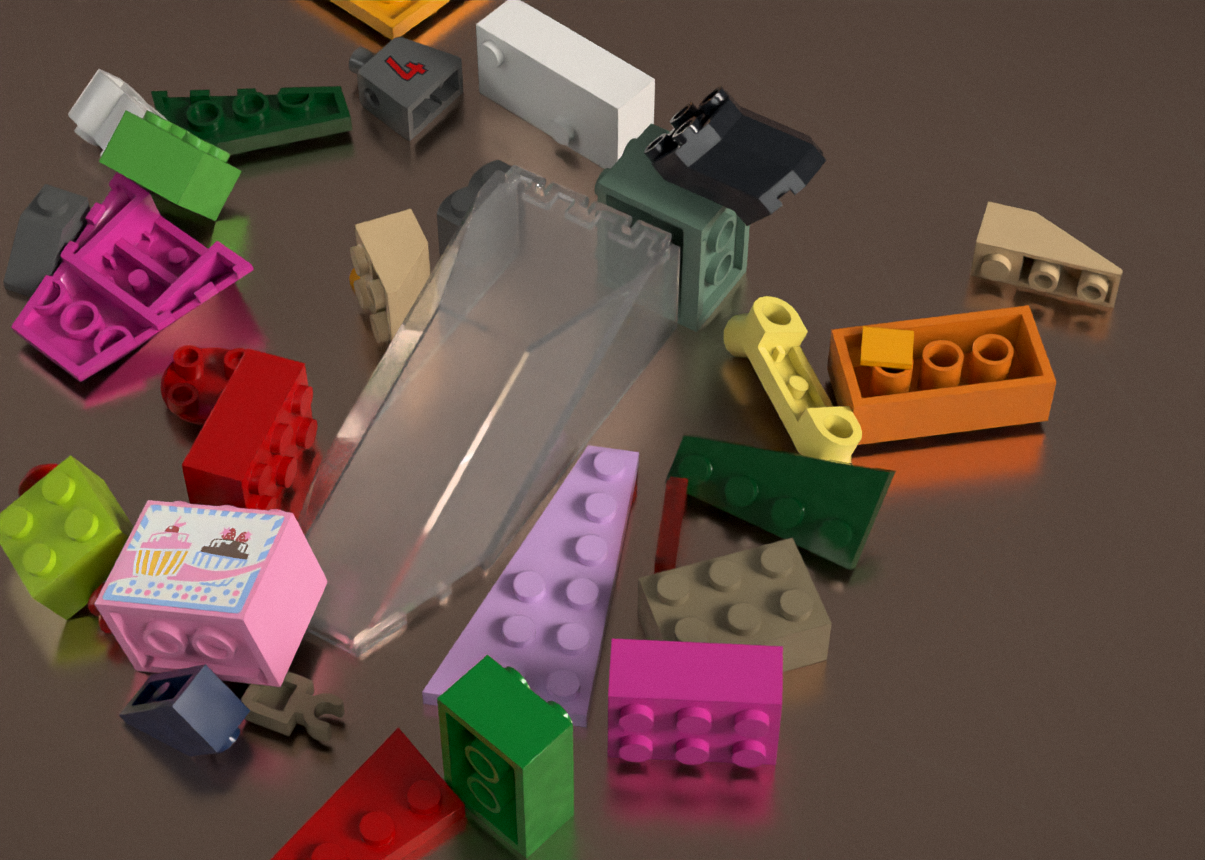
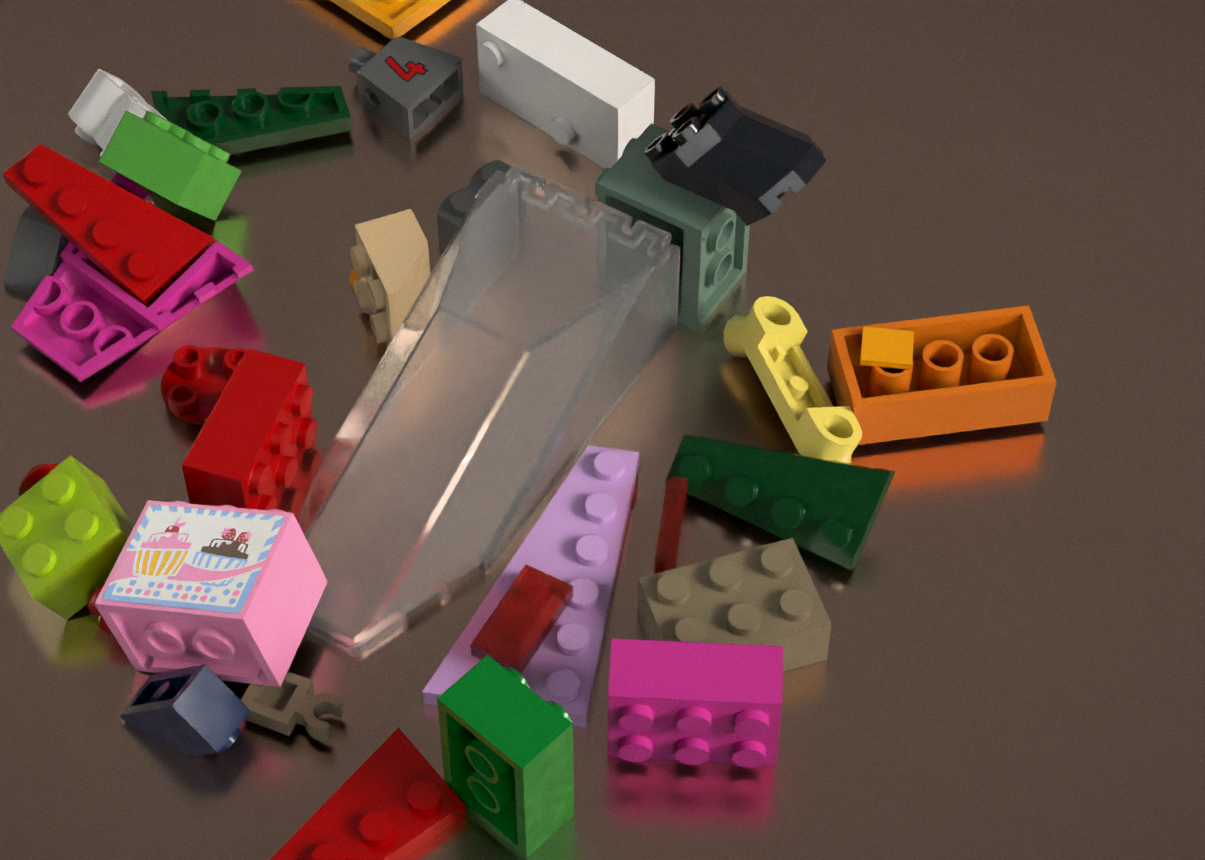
(116, 230): none -> red wing
(522, 619): none -> clear red tile
(1038, 255): tan slope -> none

